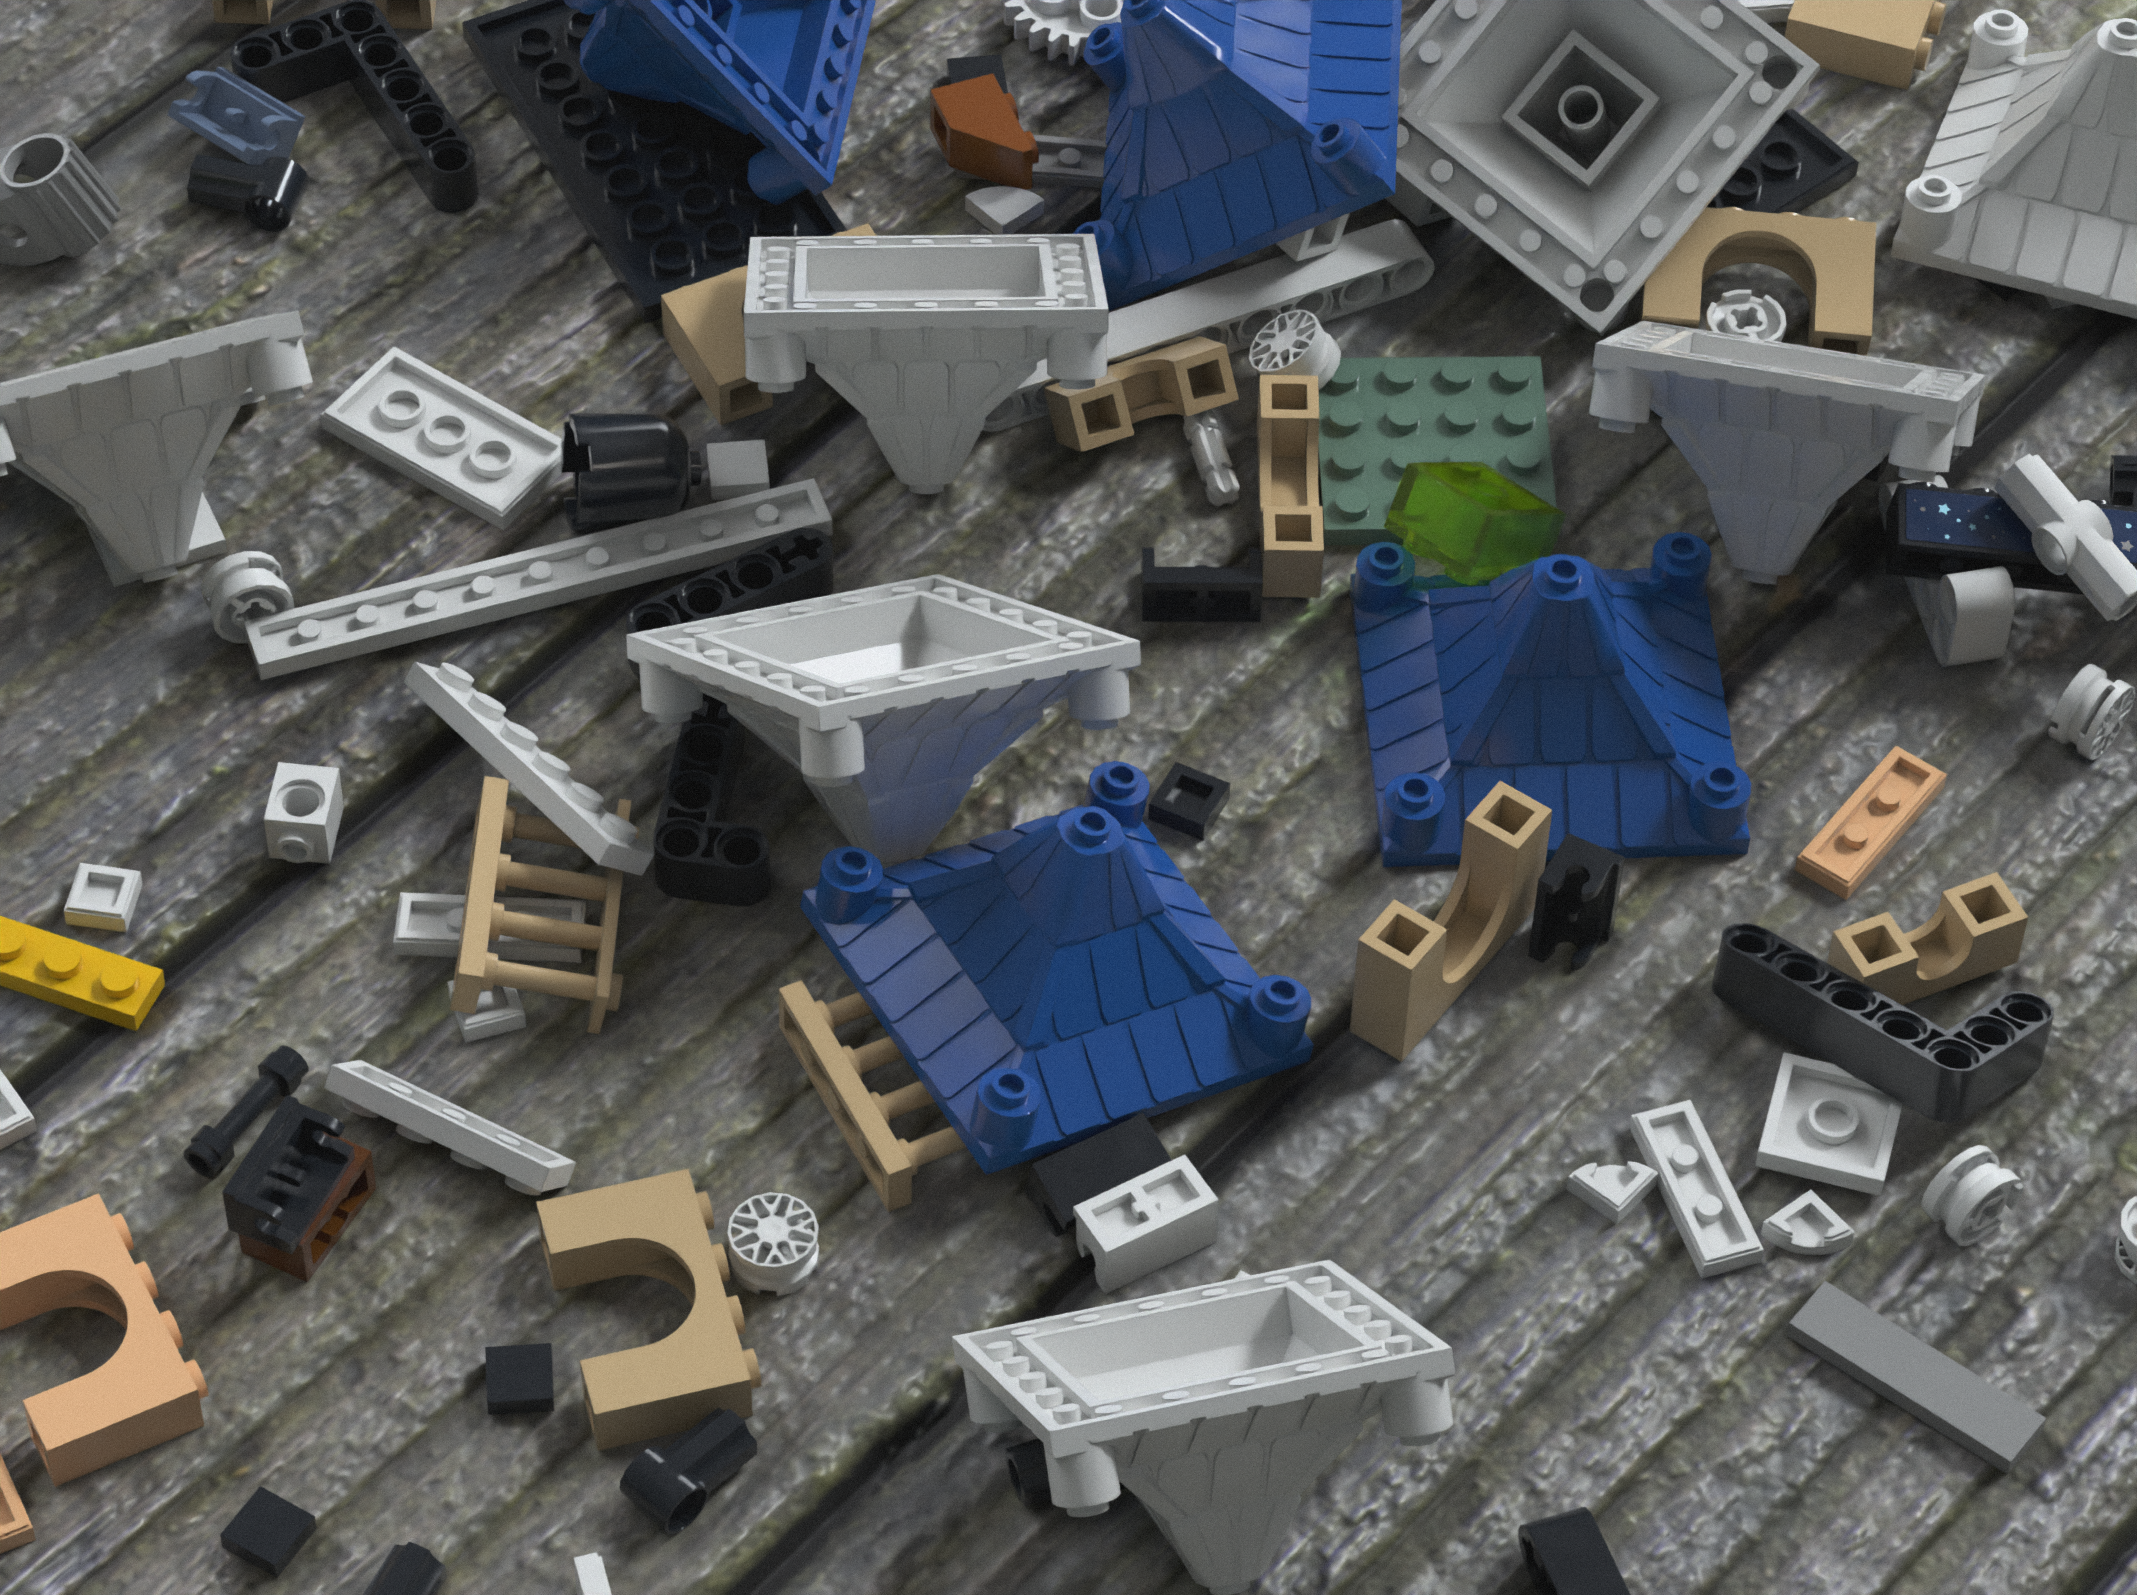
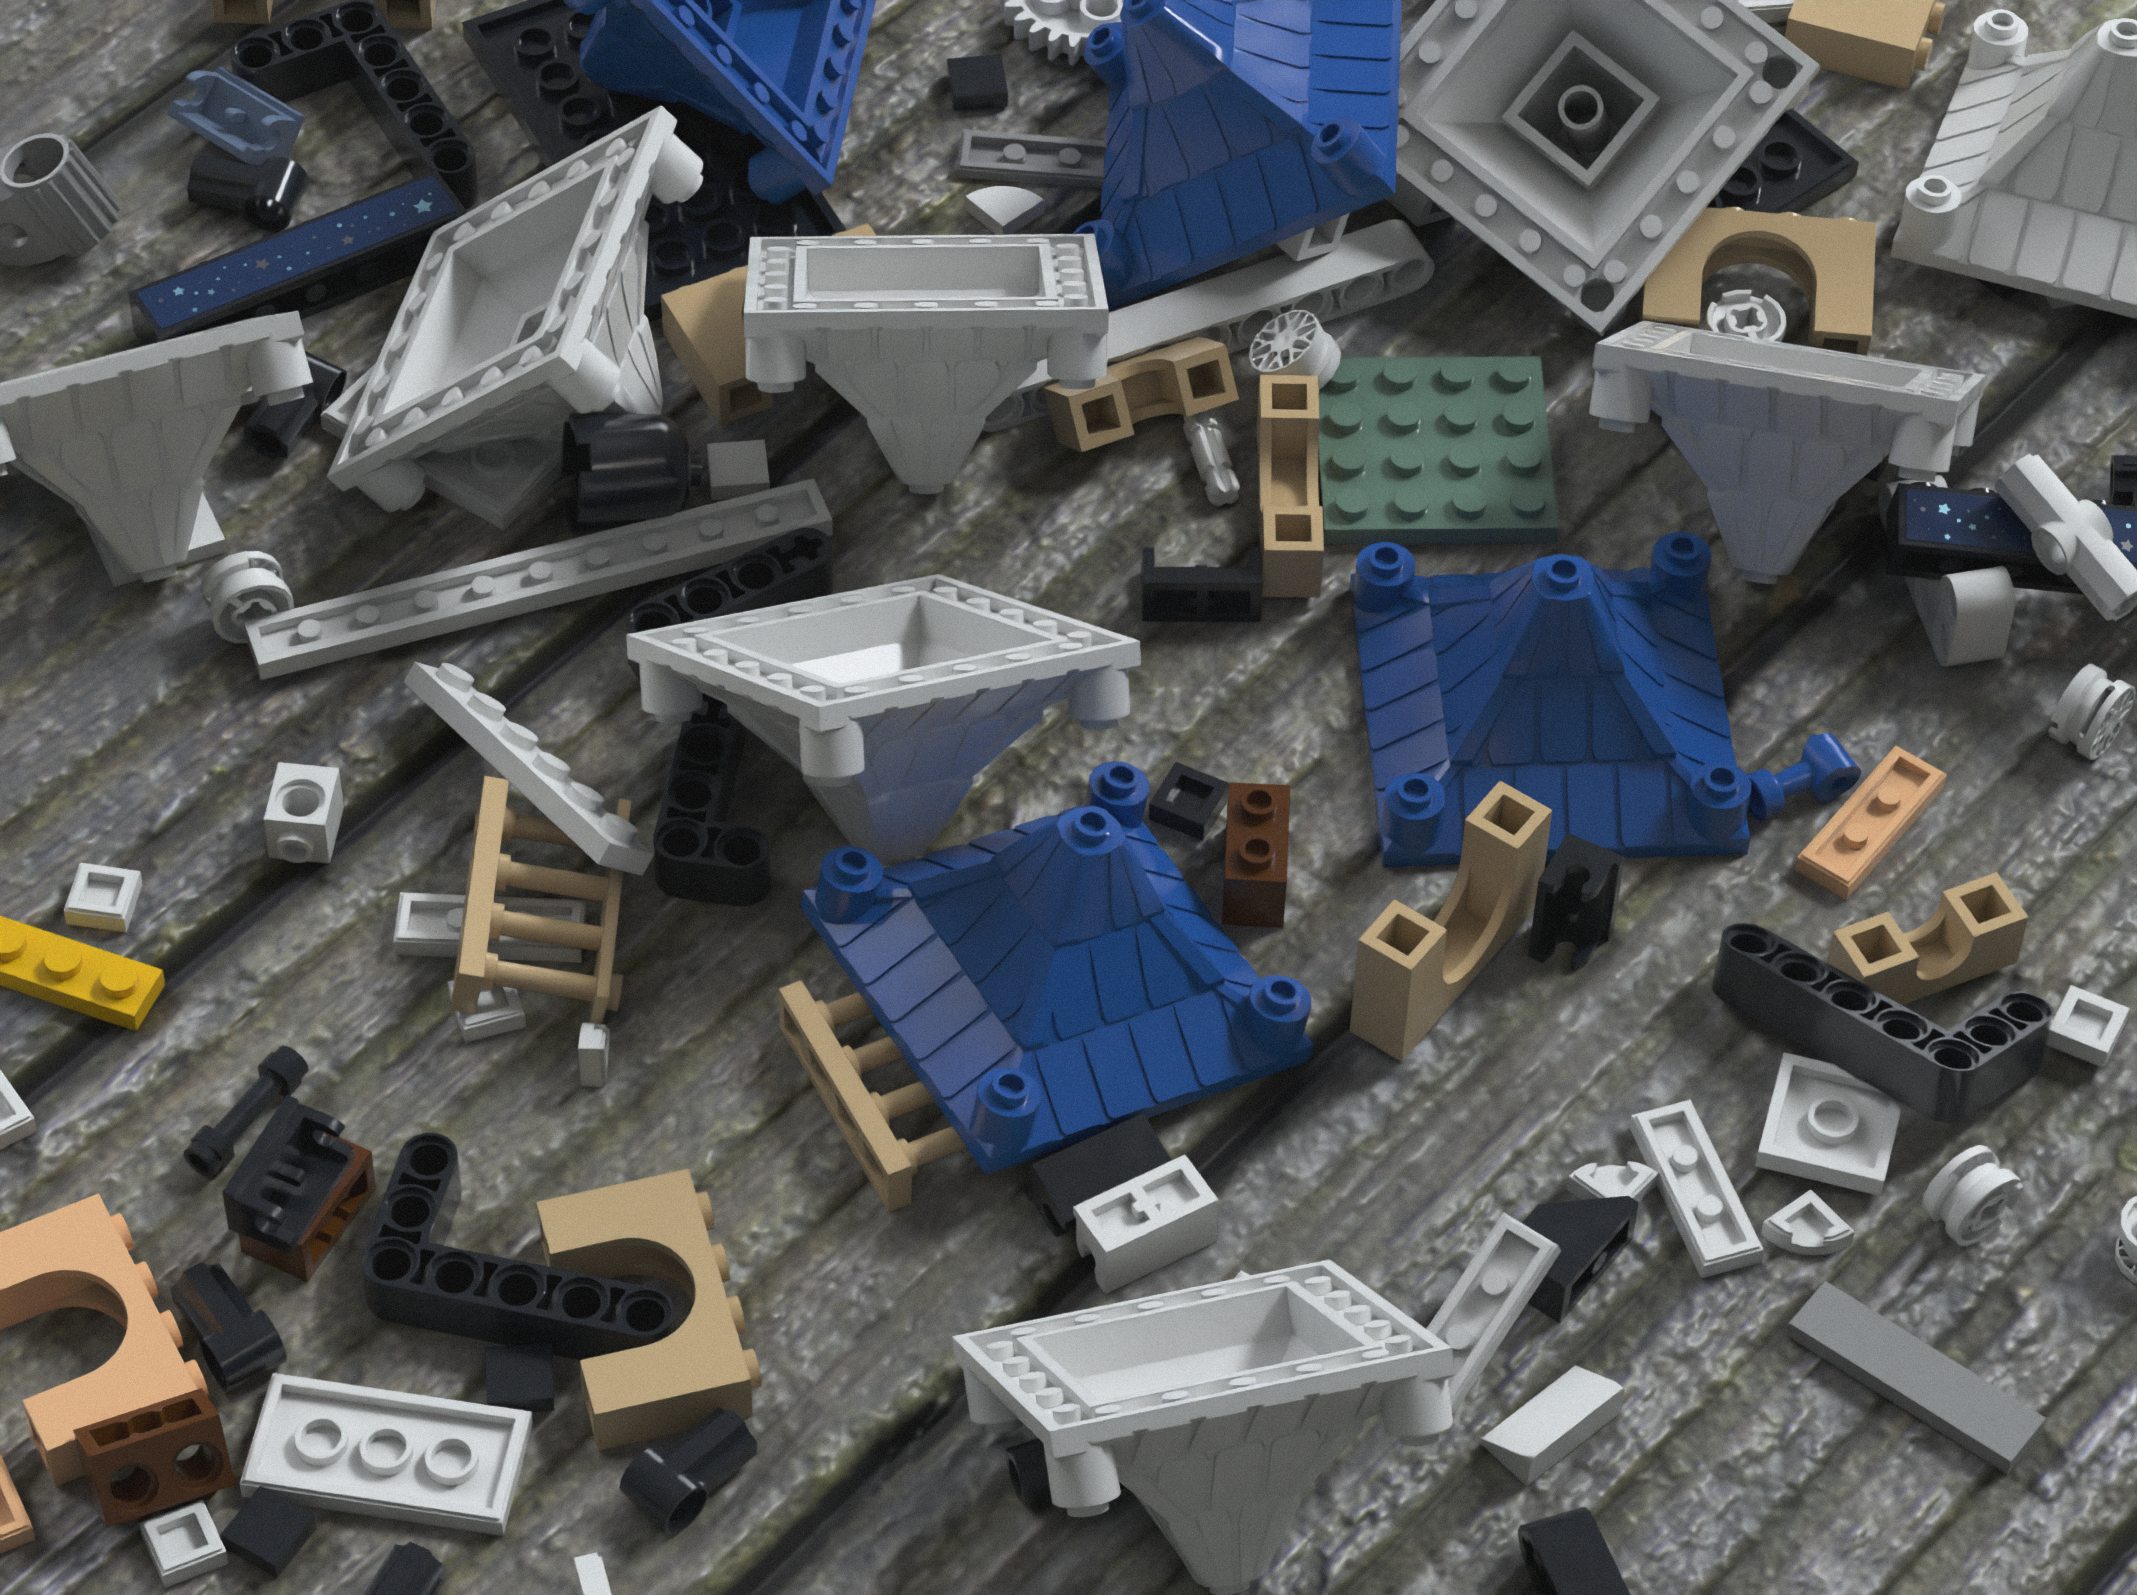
(151, 1442): none -> reddish brown brick
(183, 1543): none -> white tile
(231, 1335): none -> black piece
(280, 427): none -> black piece
(302, 266): none -> brick
(388, 1454): none -> white tile
(430, 1118): white plate -> none
(489, 1281): none -> black beam
(523, 315): none -> white piece
(593, 1054): none -> white tile
(763, 1227): white wheel -> none
(982, 132): dark orange slope -> none
(1256, 855): none -> reddish brown brick
(1471, 519): clear neon green brick -> none
(1490, 1299): none -> white tile
(1554, 1423): none -> white slope
(1589, 1239): none -> black slope
(1823, 770): none -> blue leg
(2087, 1026): none -> white plate

